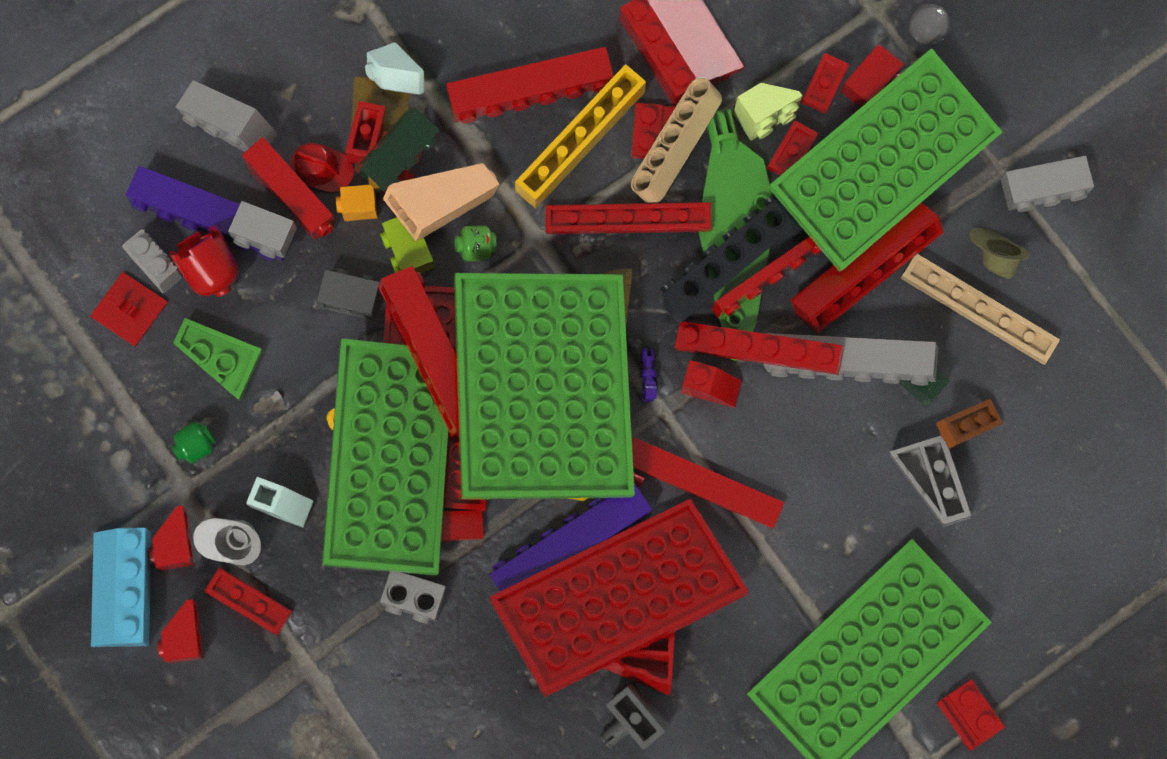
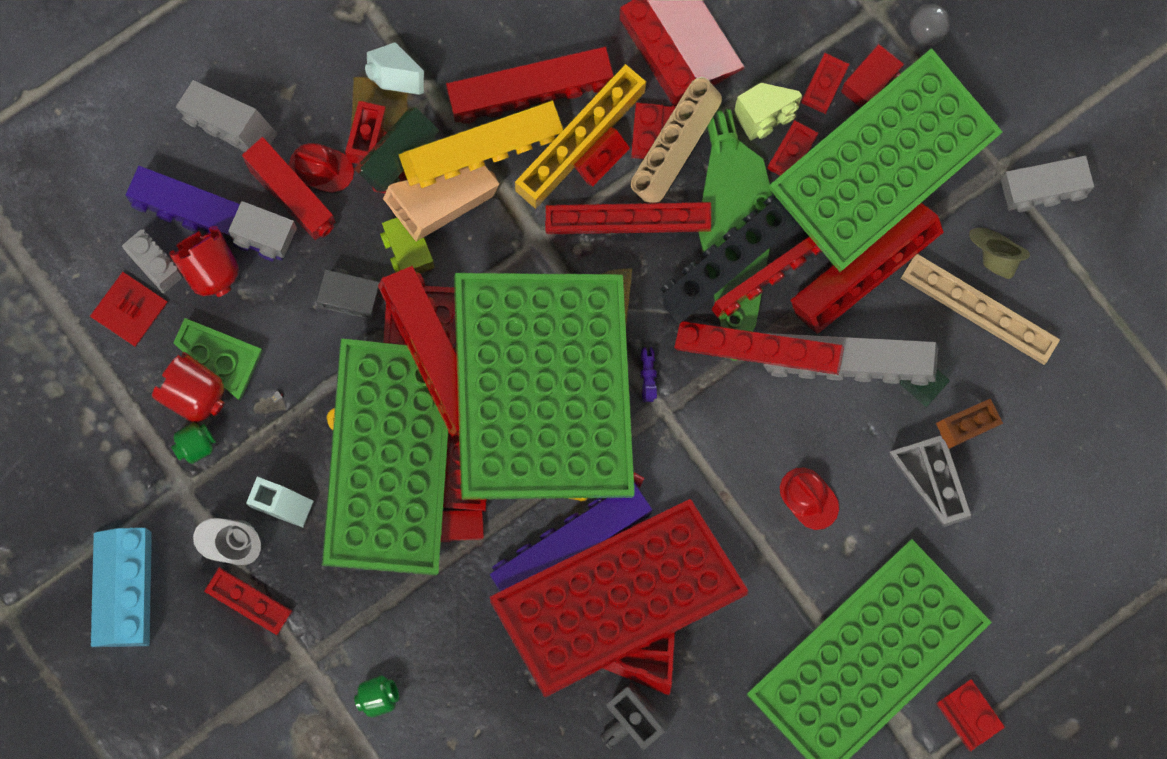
(173, 542): red slope -> none
(182, 636): red slope -> none
(190, 389): none -> red cylinder
(357, 203): light orange brick -> none
(376, 696): none -> green head
(415, 589): light grey brick -> none
(475, 243): bright green head -> none
(481, 143): none -> yellow brick
(601, 156): none -> red plate
(705, 484): red tile -> none
(711, 384): red slope -> none
(809, 498): none -> red piece

